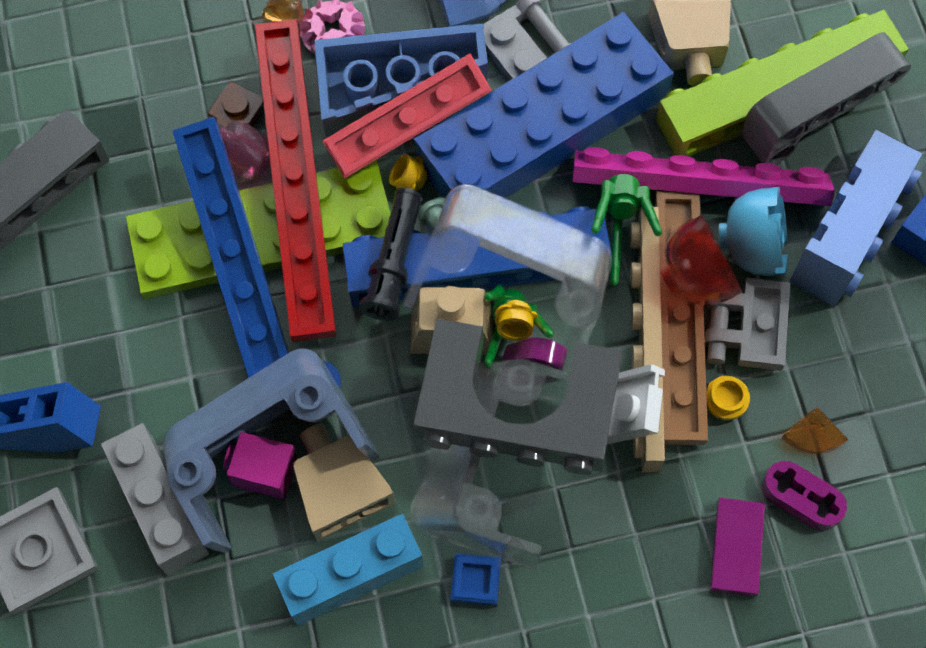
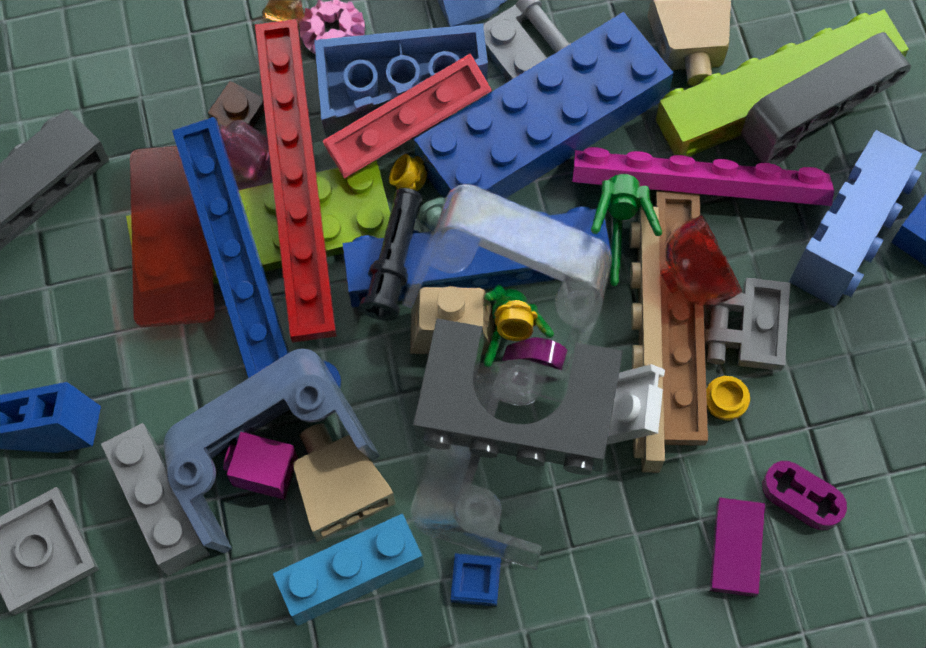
(168, 244): none -> clear red piece
(757, 232): medium azure cylinder -> none
(815, 434): clear orange tile -> none

